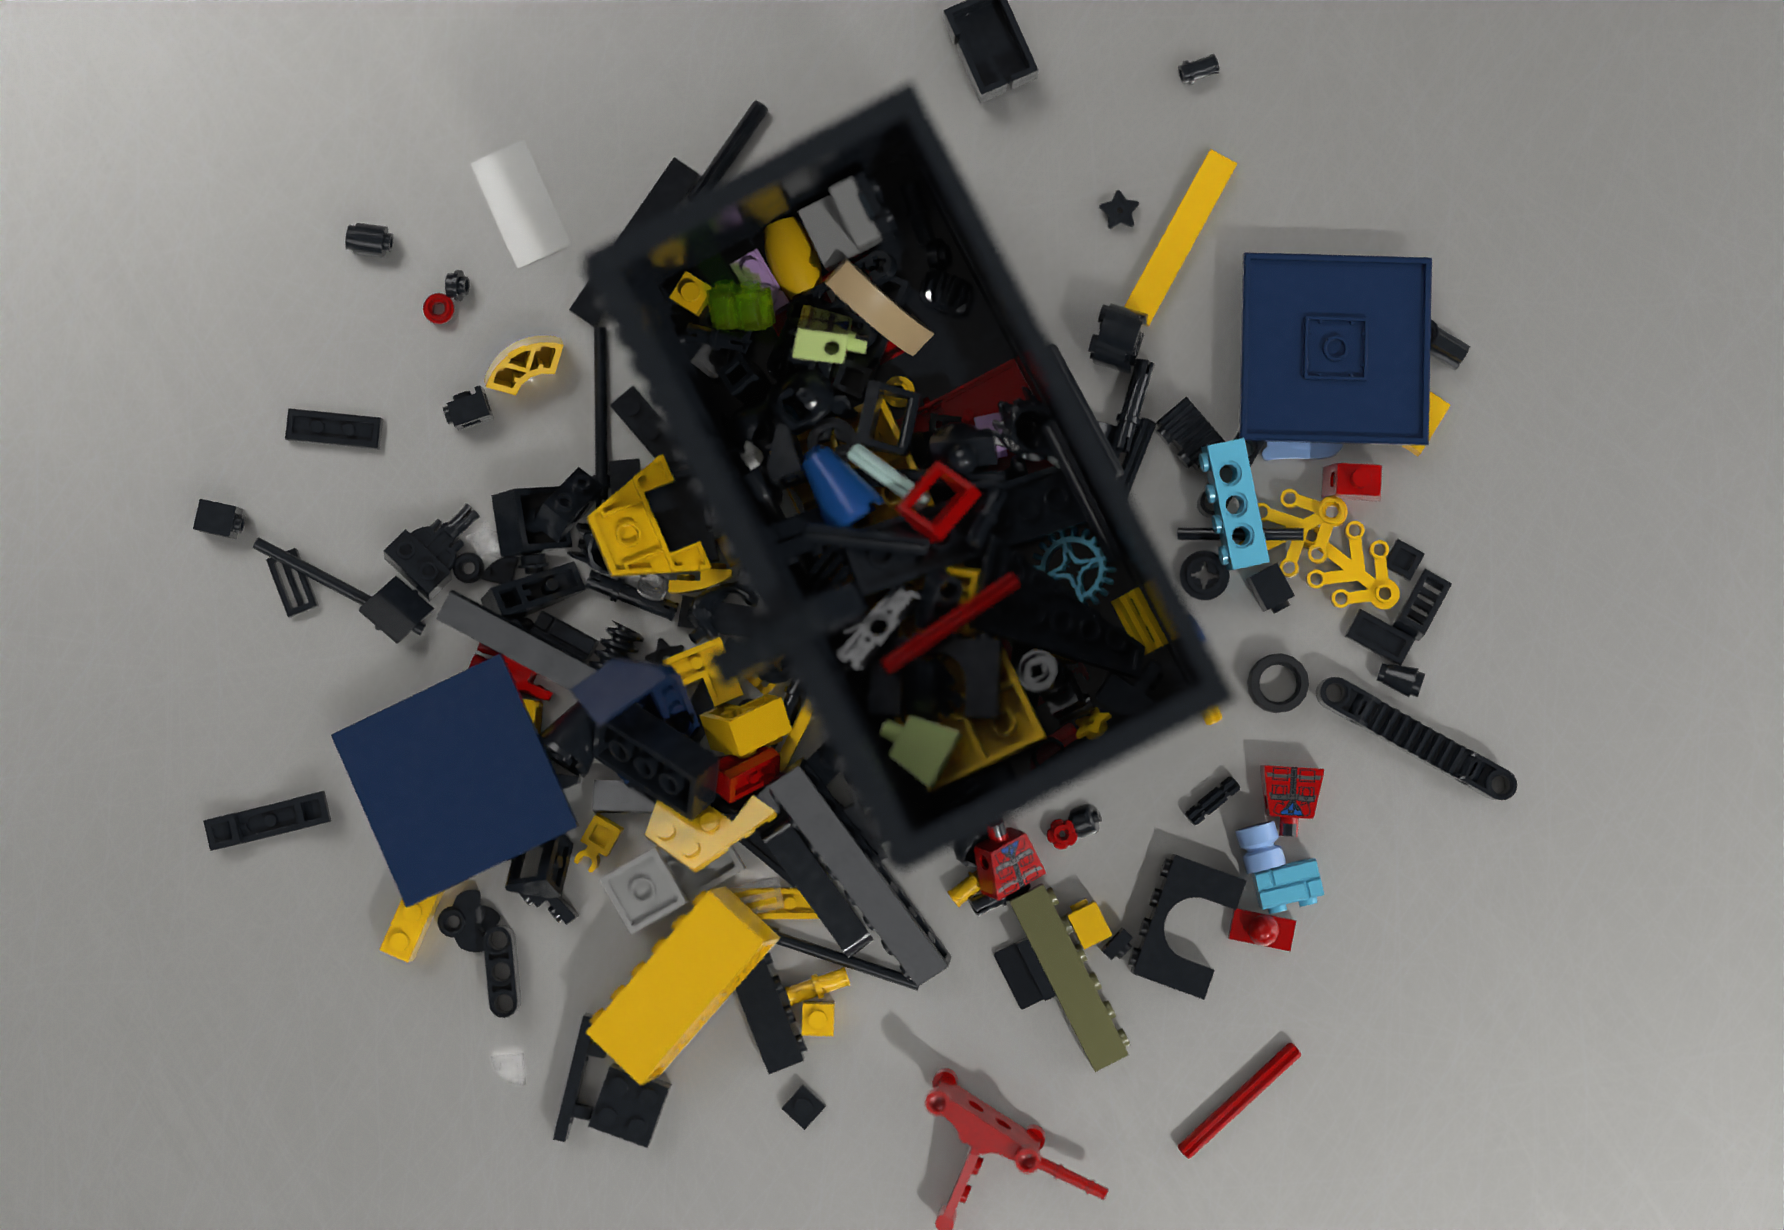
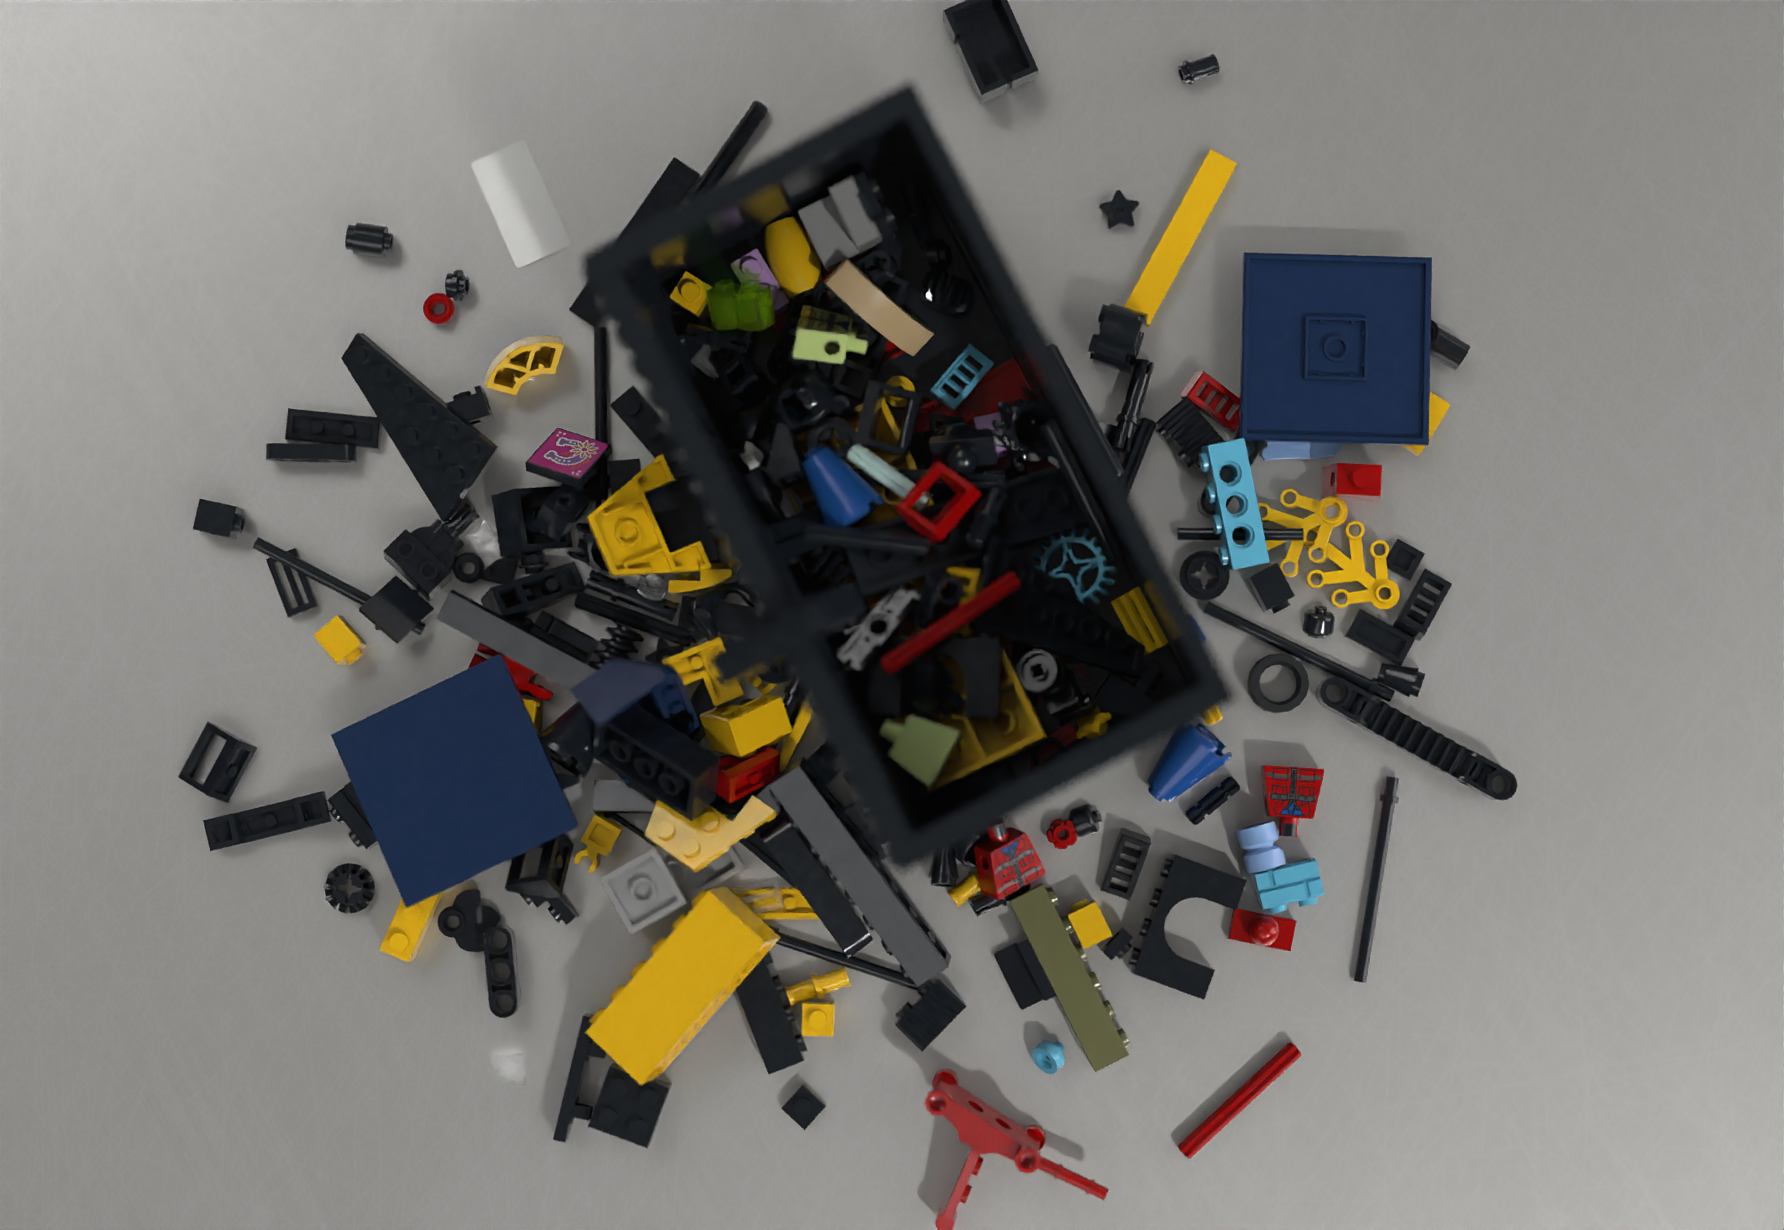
(227, 768): none -> black tile
(311, 453): none -> black beam
(340, 641): none -> yellow brick
(348, 808): none -> black brick
(360, 878): none -> black gear
(429, 434): none -> black wing
(568, 457): none -> tile
(627, 824): none -> black hinge
(633, 619): none -> black axle
(929, 1014): none -> black brick
(943, 395): none -> medium azure slope
(944, 869): none -> black cone
(1049, 1056): none -> medium azure tile
(1134, 838): none -> black slope
(1186, 761): none -> blue cone
(1210, 383): none -> red slope
(1318, 622): none -> black piece
(1370, 686): none -> black bar
(1376, 879): none -> black bar

